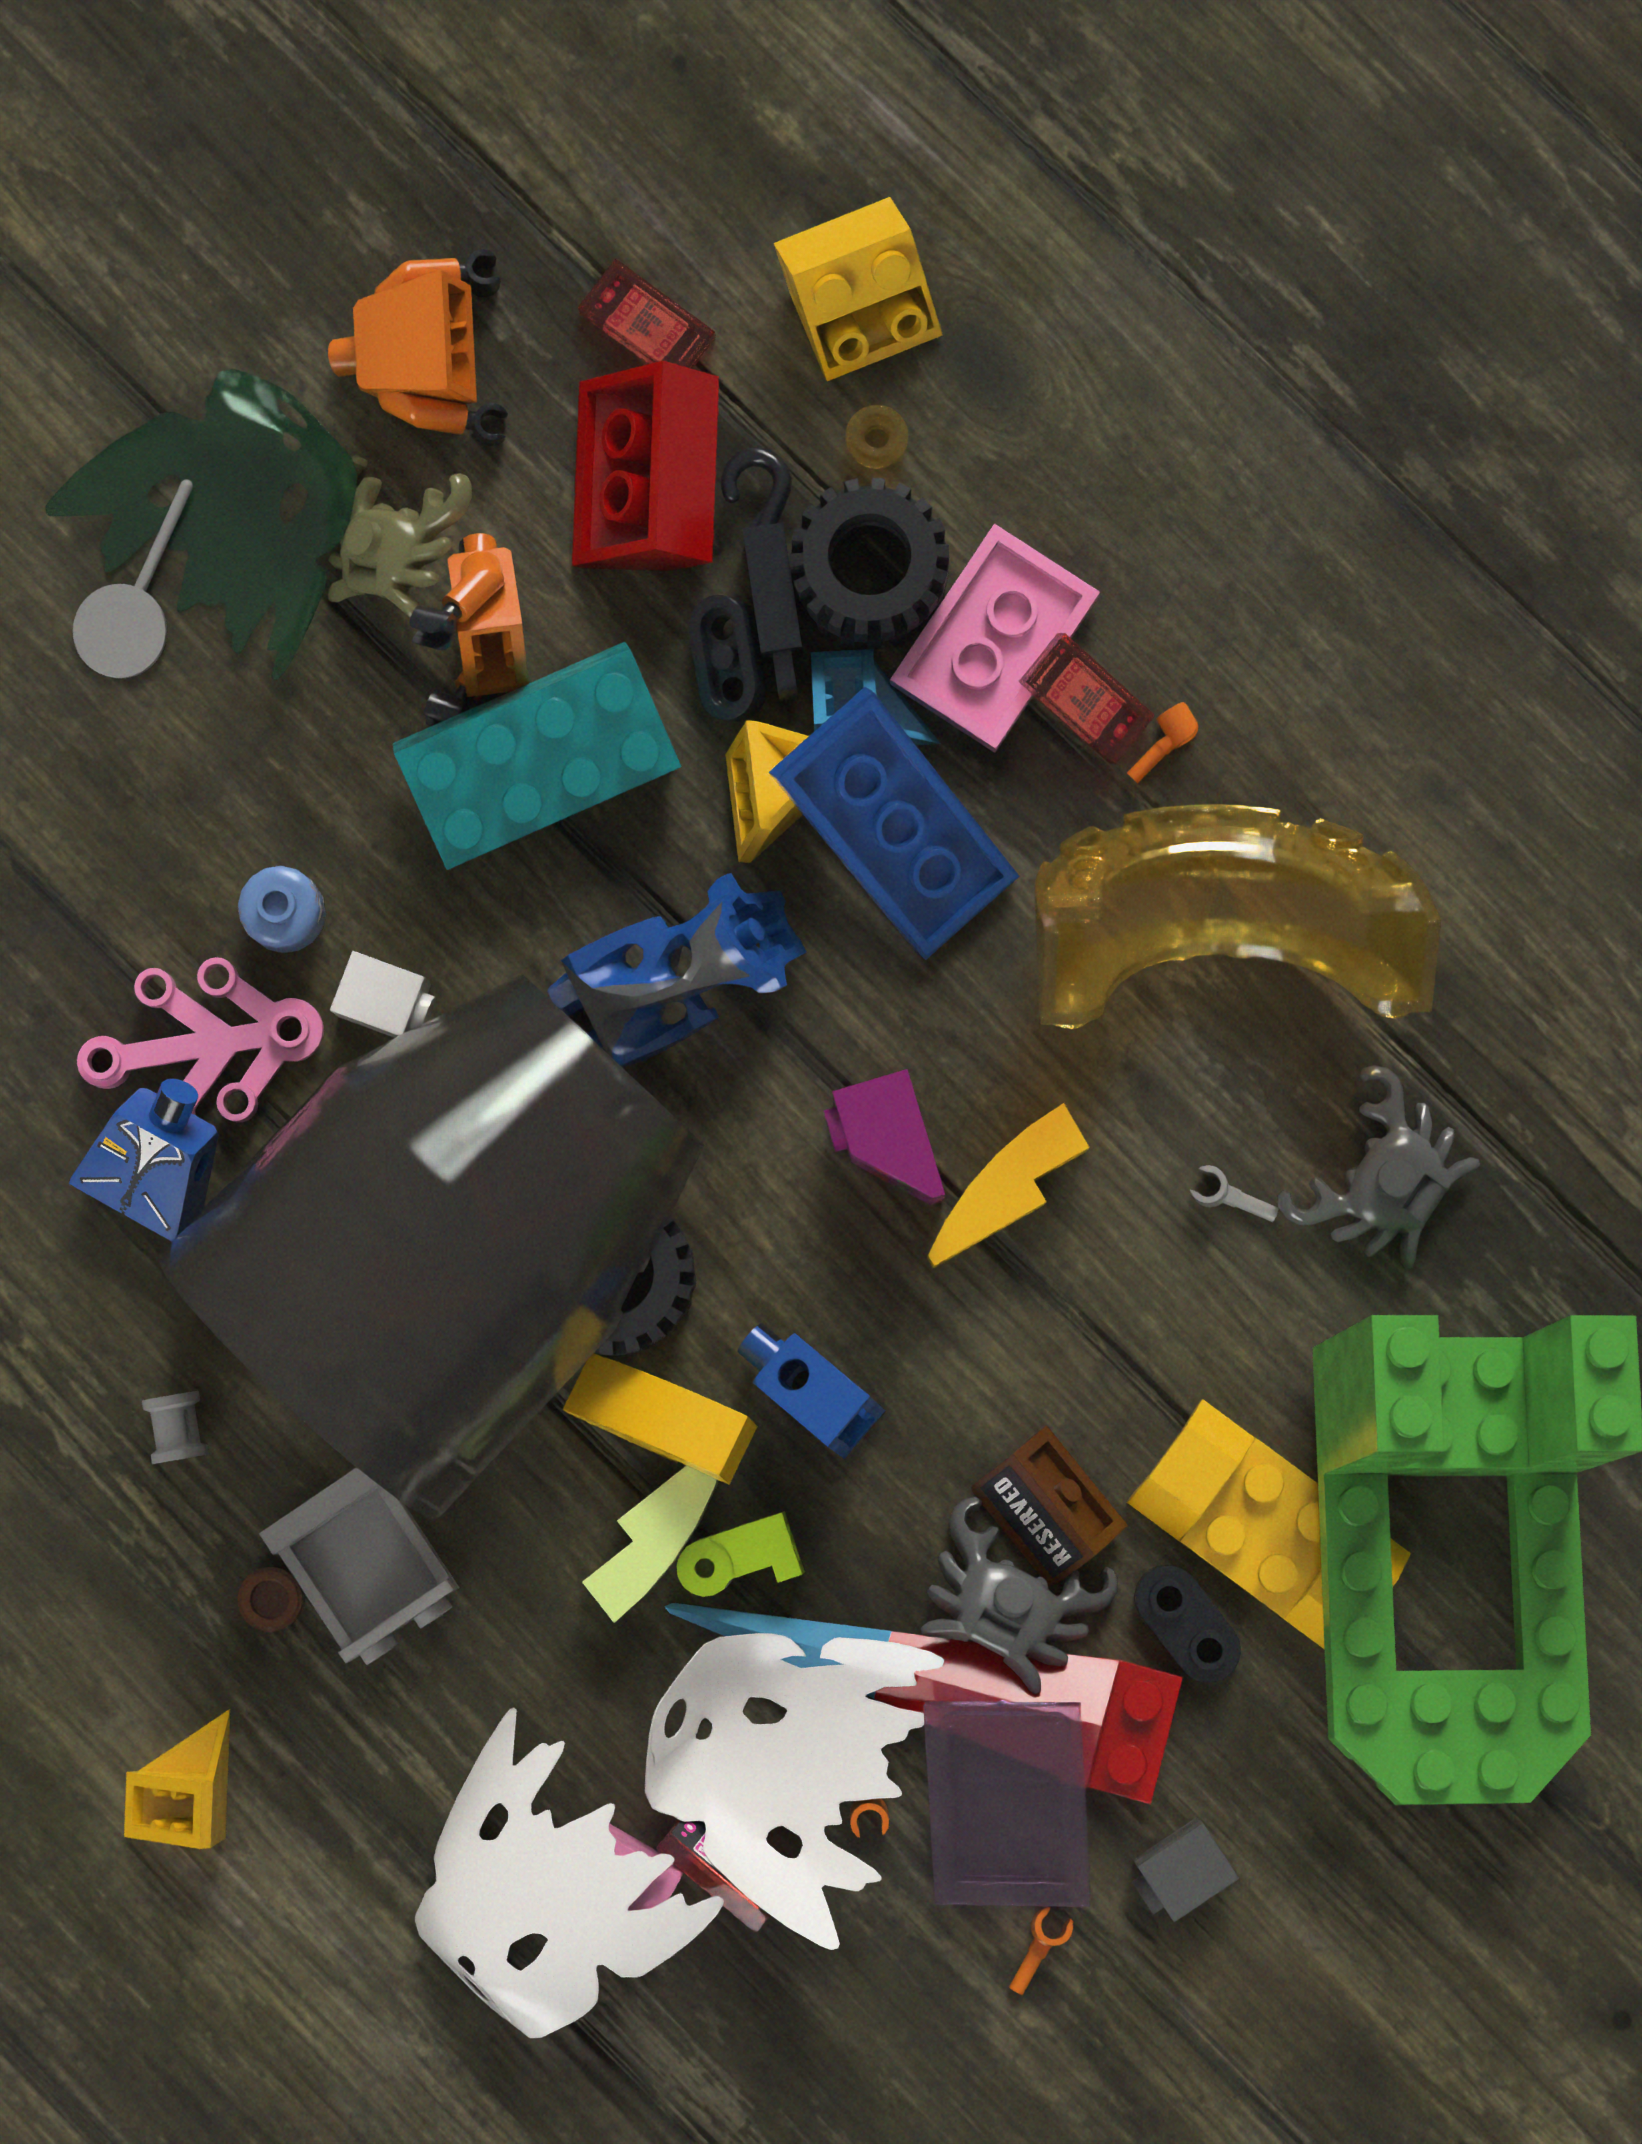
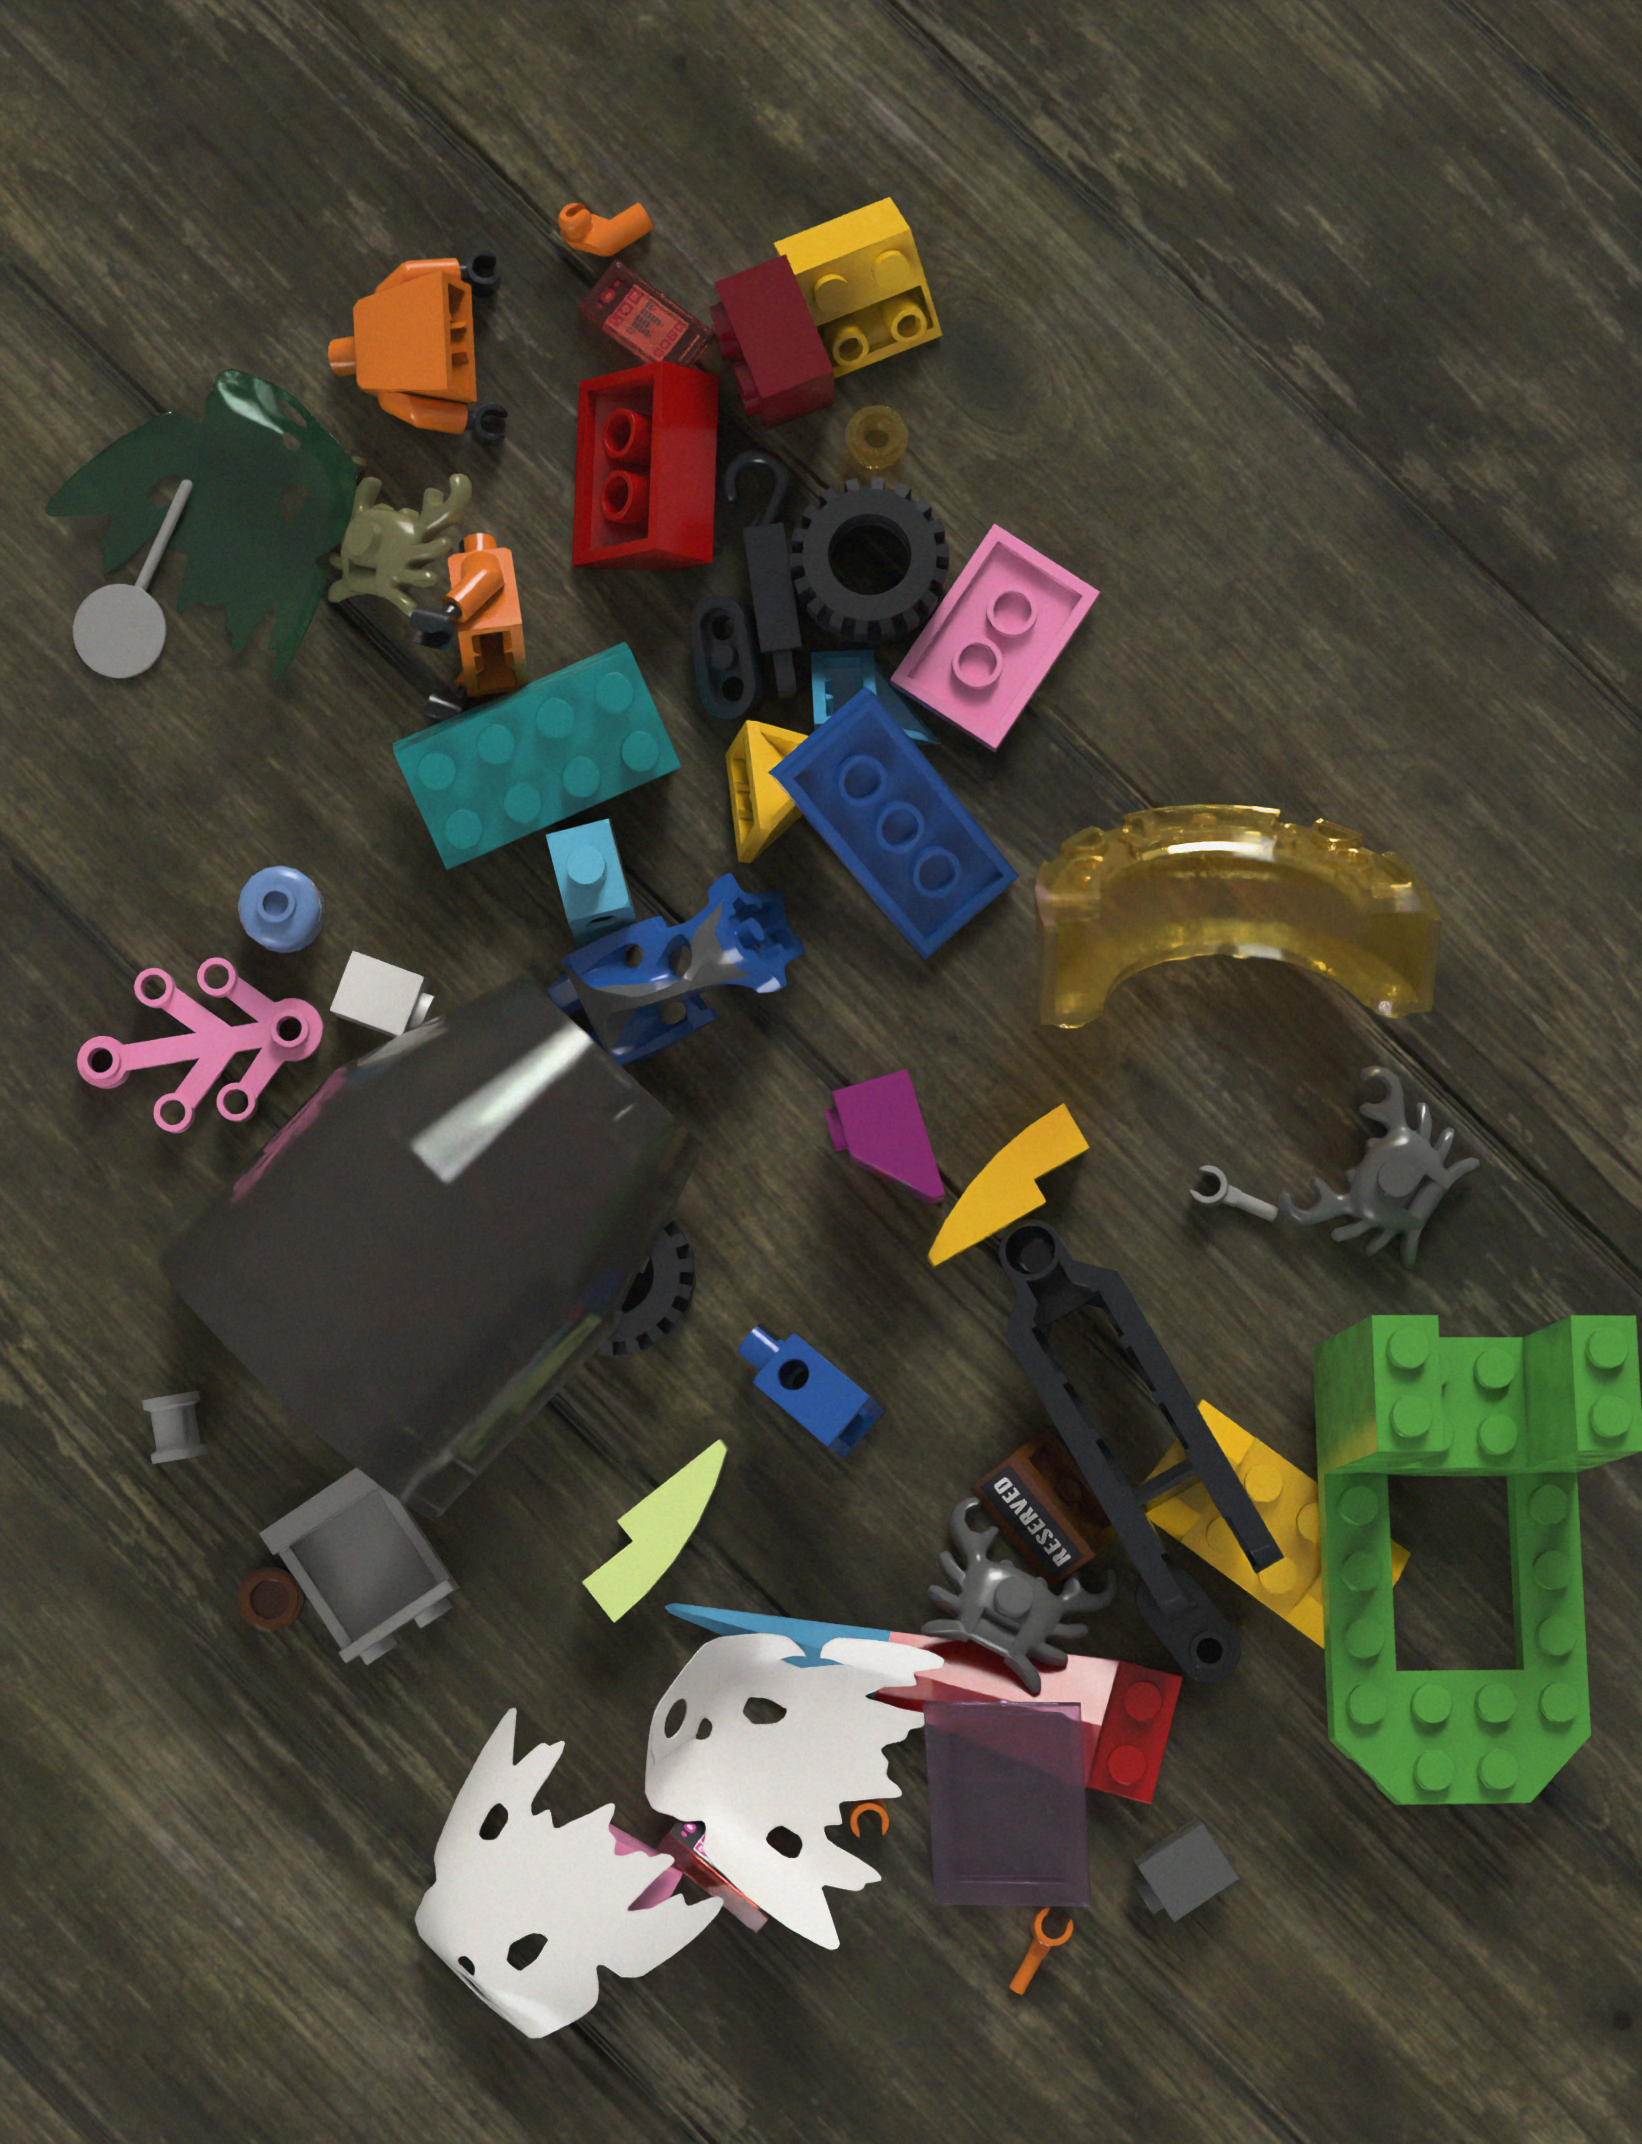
(152, 1159): blue torso -> none
(182, 1791): yellow slope -> none
(591, 880): none -> medium azure torso
(600, 235): none -> orange arm
(661, 1417): yellow slope -> none
(717, 1559): lime leg -> none
(776, 345): none -> dark red brick
(1053, 1286): none -> black piece
(1086, 698): clear red tile -> none
(1179, 727): orange hand -> none

